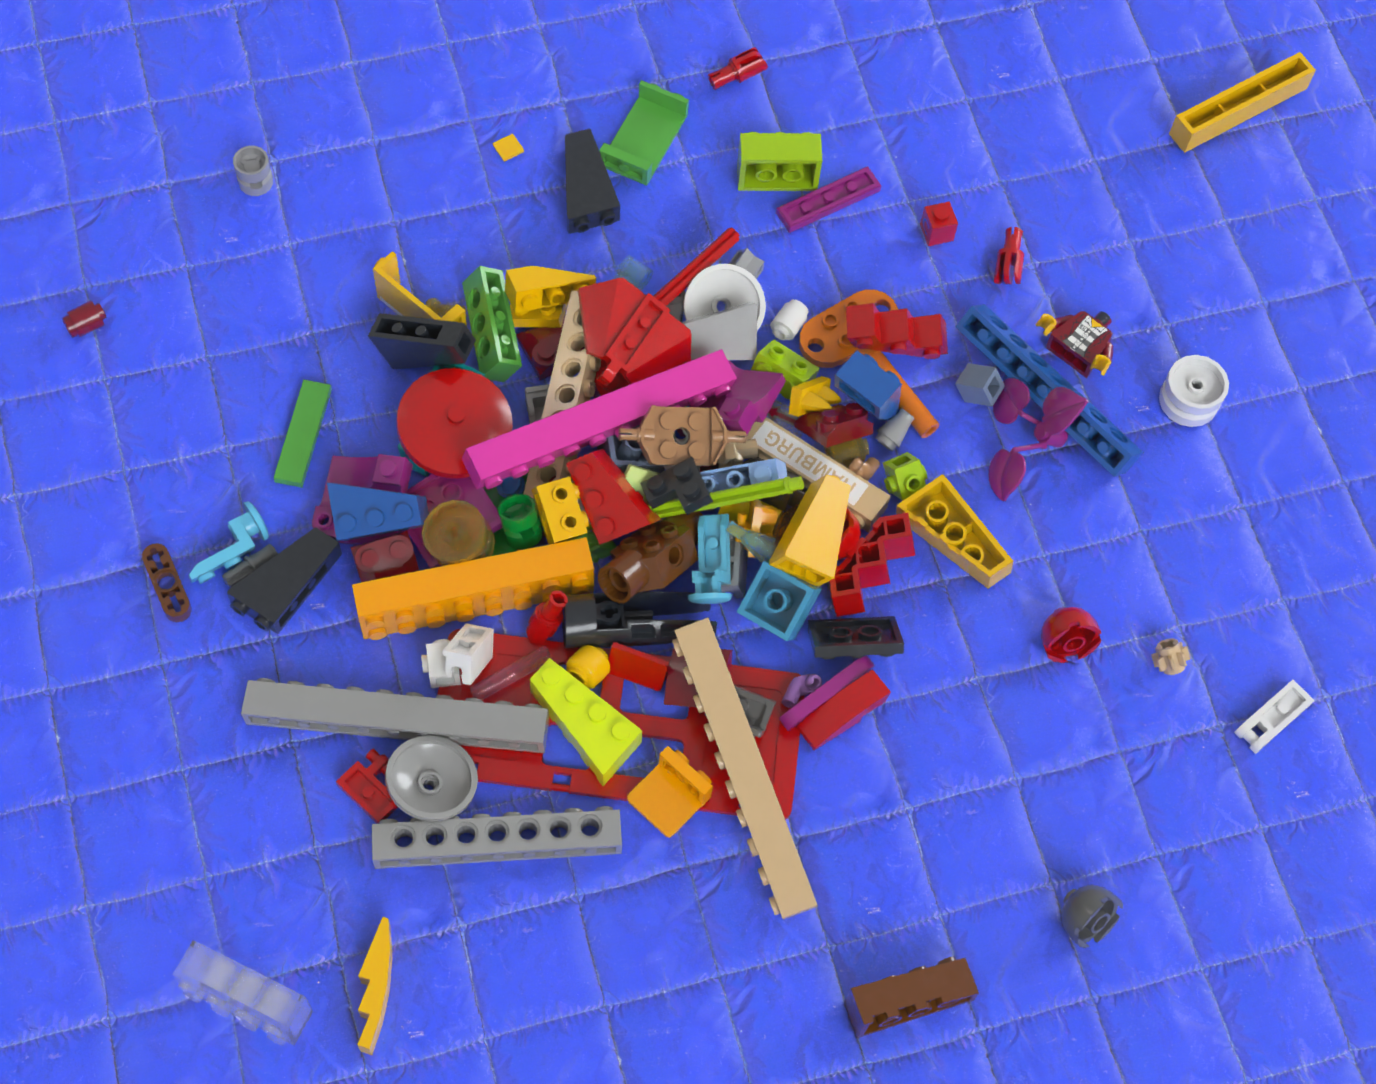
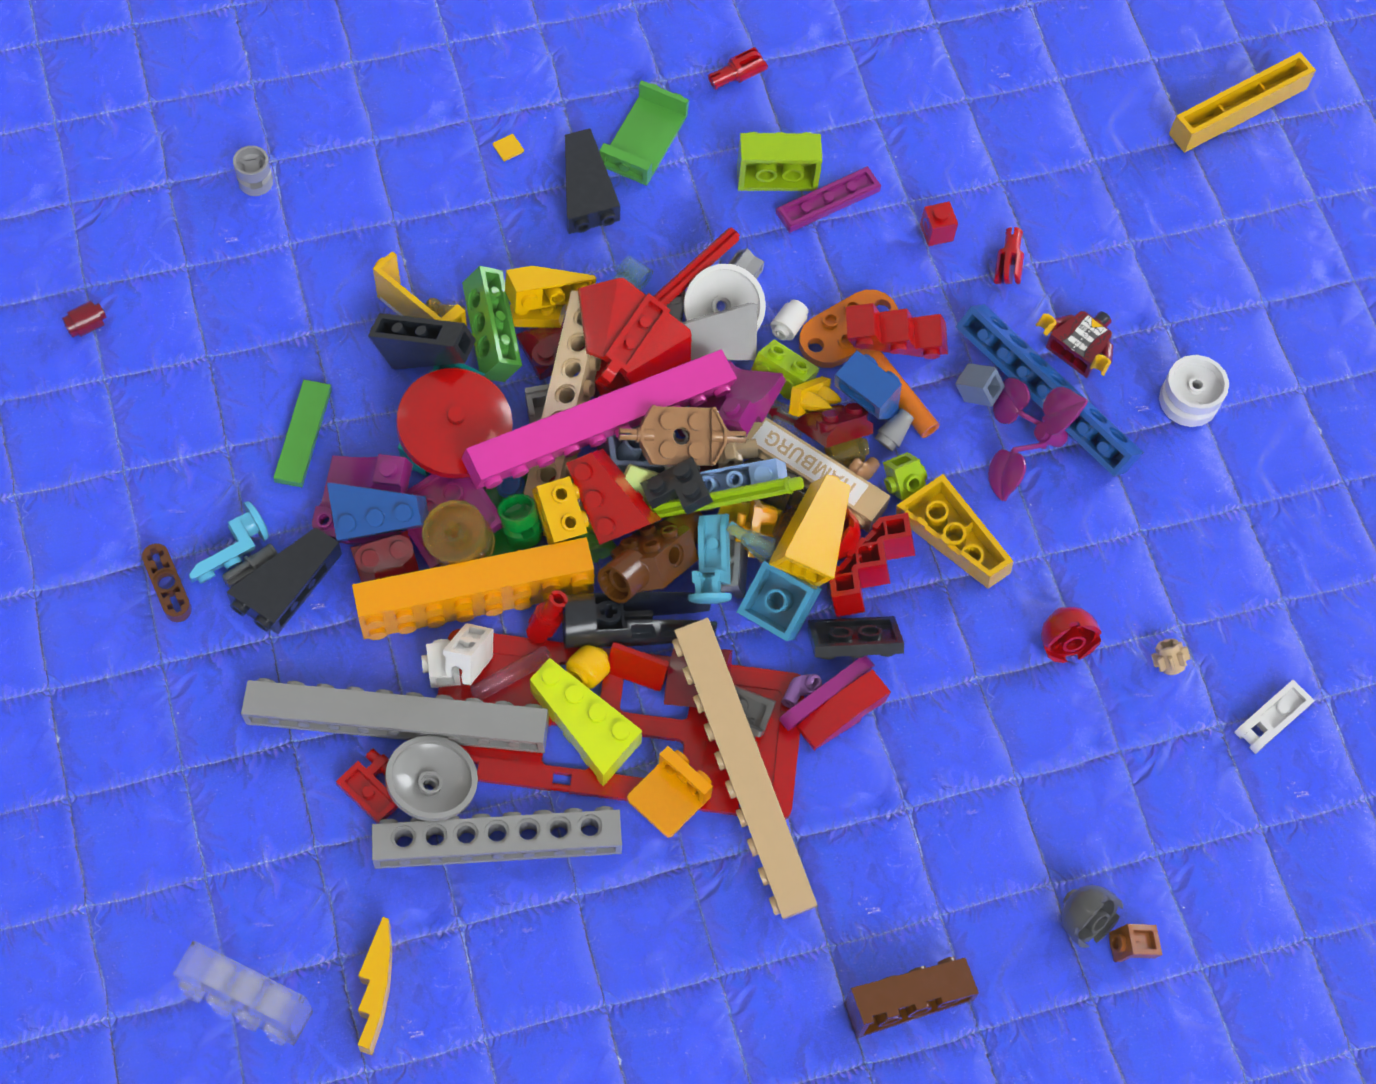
(1135, 942): none -> dark orange bracket

